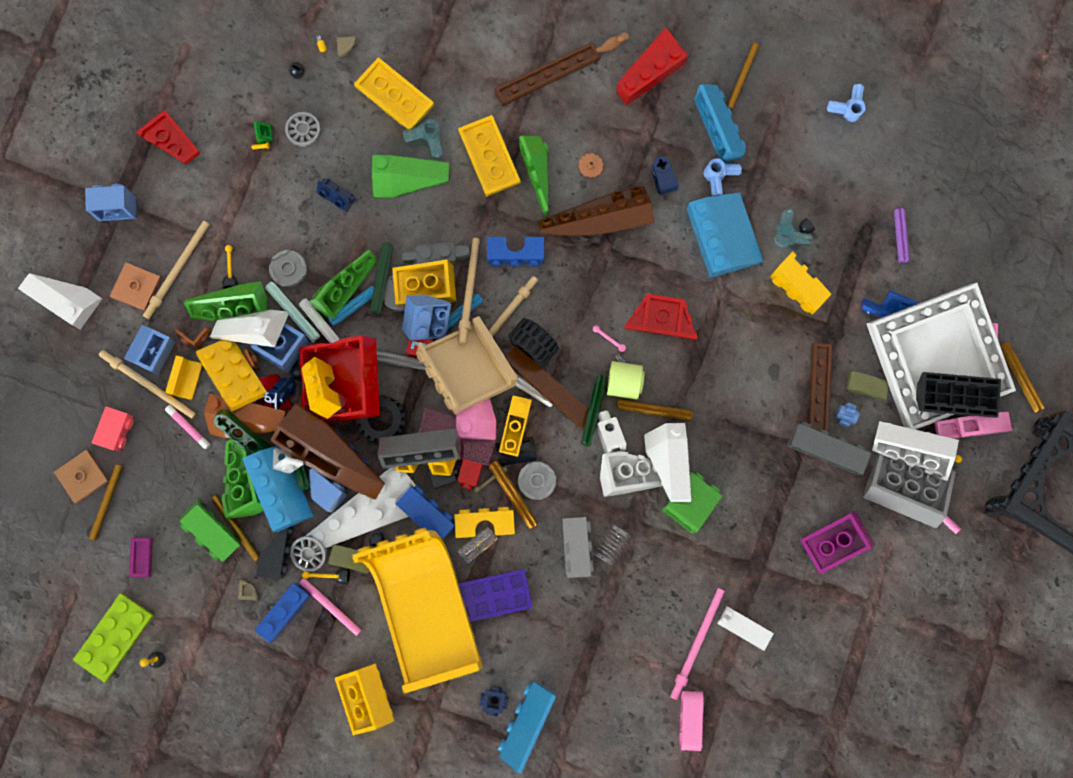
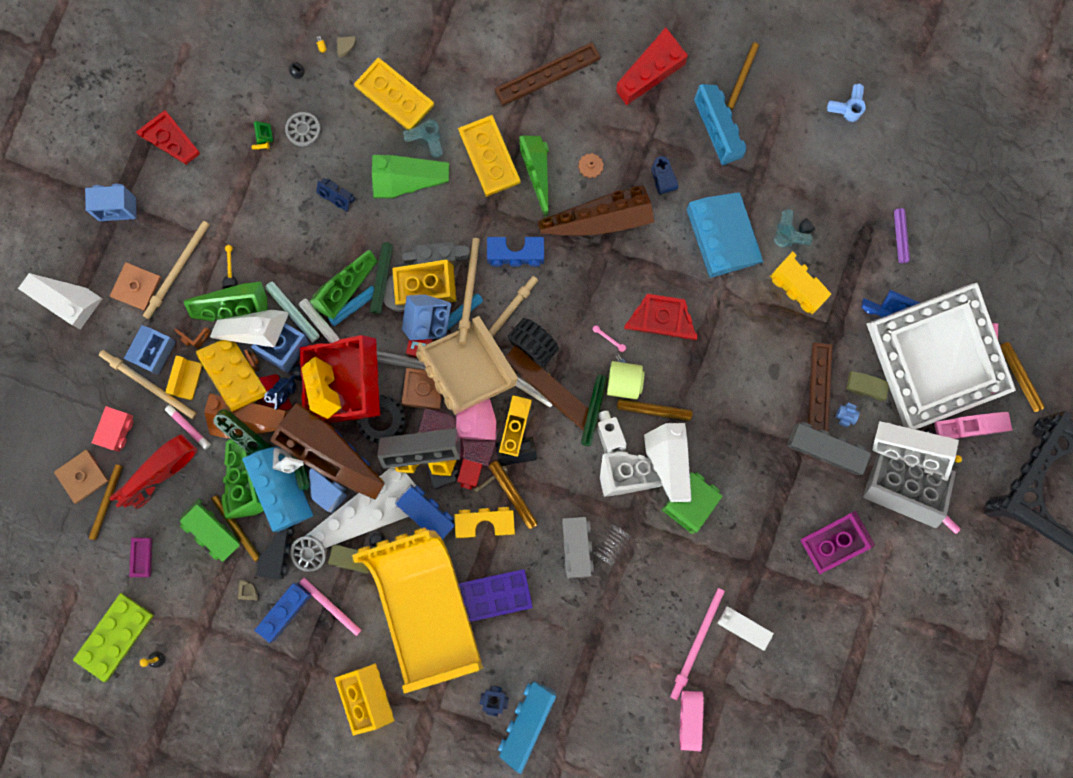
(156, 469): none -> red animal
(288, 274): light grey tile -> none
(342, 576): hinge -> none
(420, 390): none -> nougat plate
(477, 545): clear tile -> none
(537, 480): light grey tile -> none
(613, 42): medium nougat bar -> none
(716, 177): light blue axle -> none
(958, 394): black piece -> none

